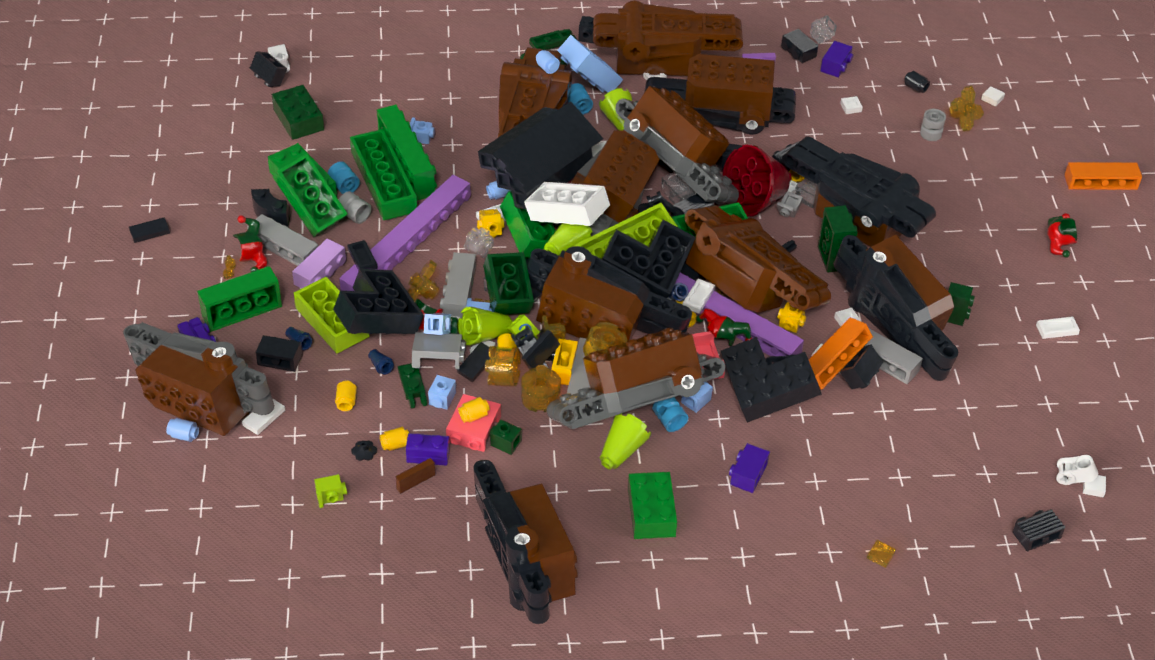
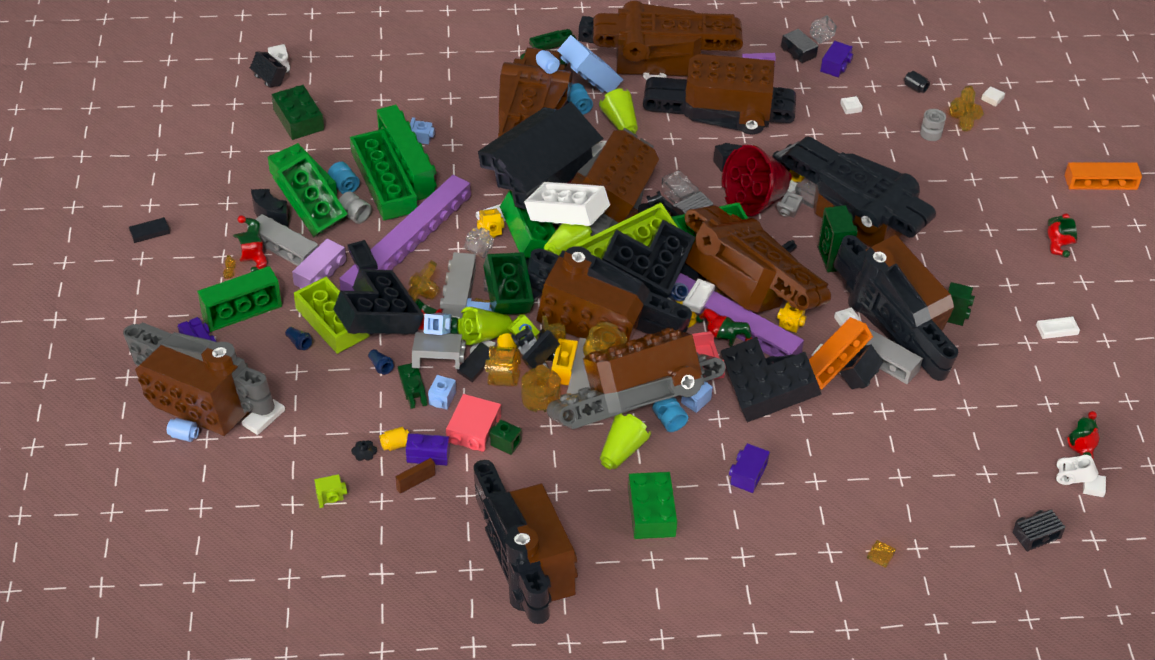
(278, 353): black brick -> none
(345, 395): yellow brick -> none
(473, 410): yellow brick -> none
(496, 192): light blue brick -> none
(680, 140): piece -> none
(1085, 436): none -> piece

